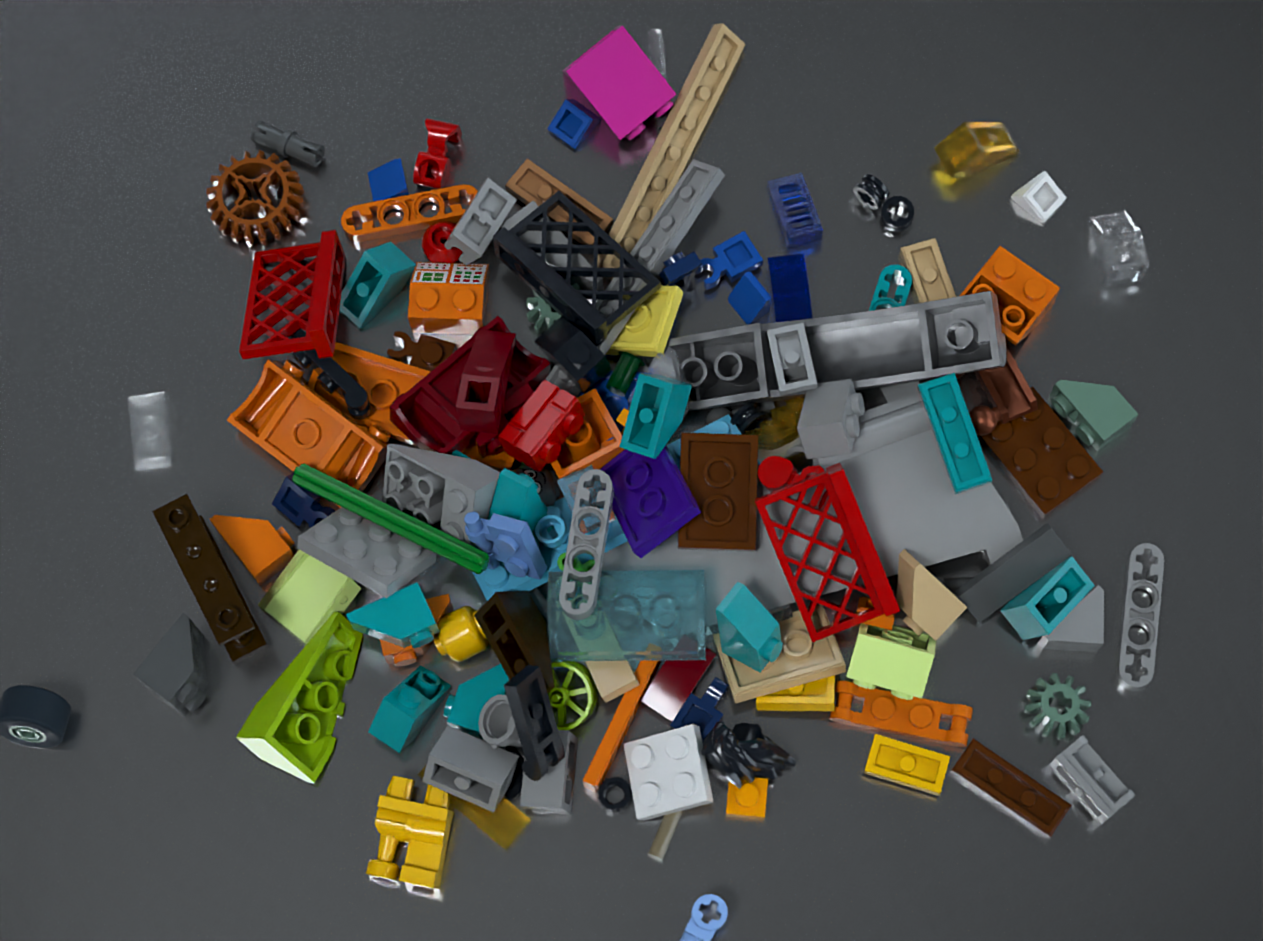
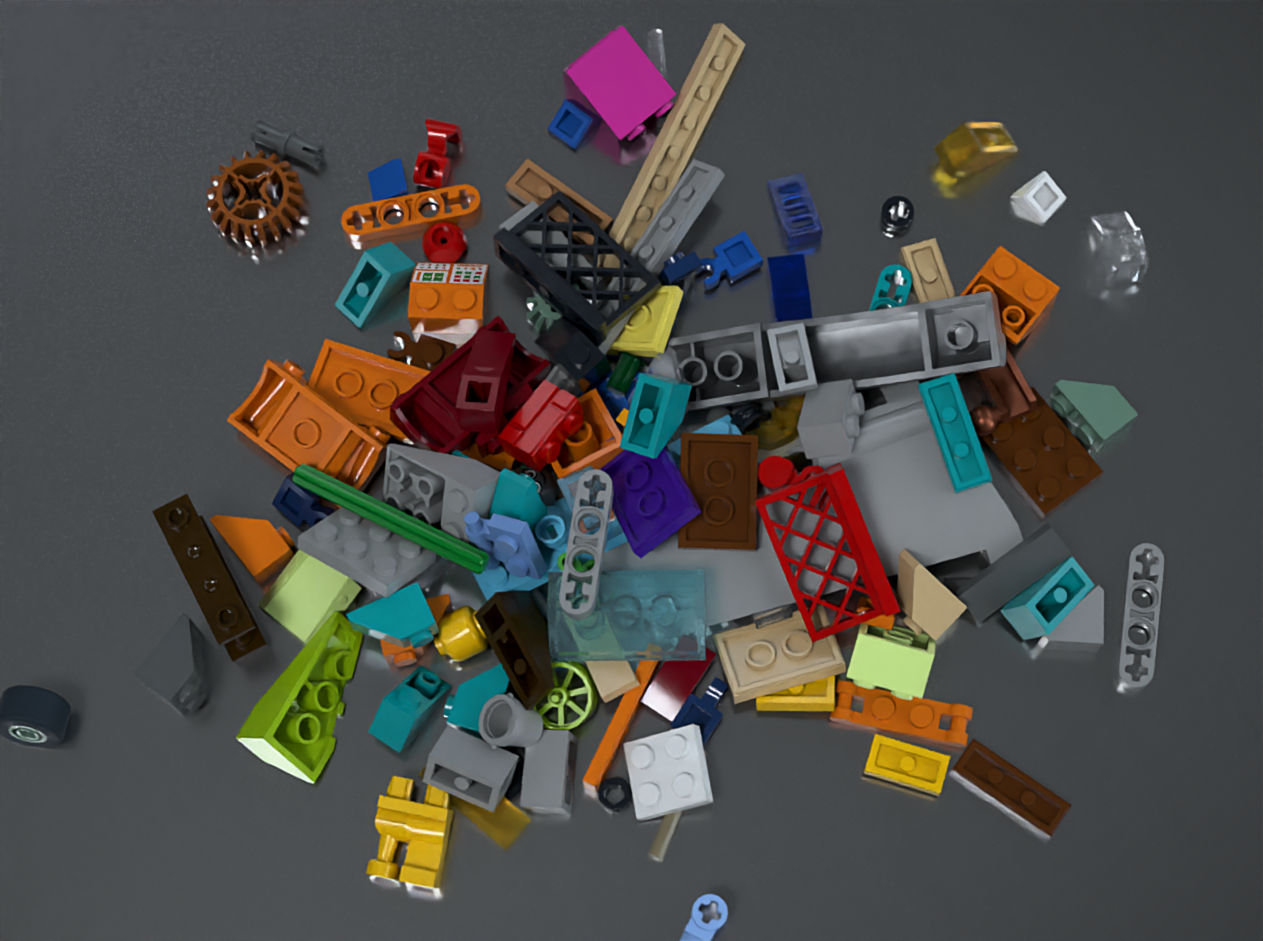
(150, 430): clear plate -> none
(321, 295): red fence -> none
(334, 379): black plate -> none
(480, 221): light grey hinge -> none
(534, 722): black plate -> none
(744, 753): black hair -> none
(748, 629): teal slope -> none
(749, 800): light orange plate -> none
(750, 299): blue slope -> none
(871, 191): black bush -> none
(1048, 715): sand green gear -> none
(1091, 780): light grey hinge -> none

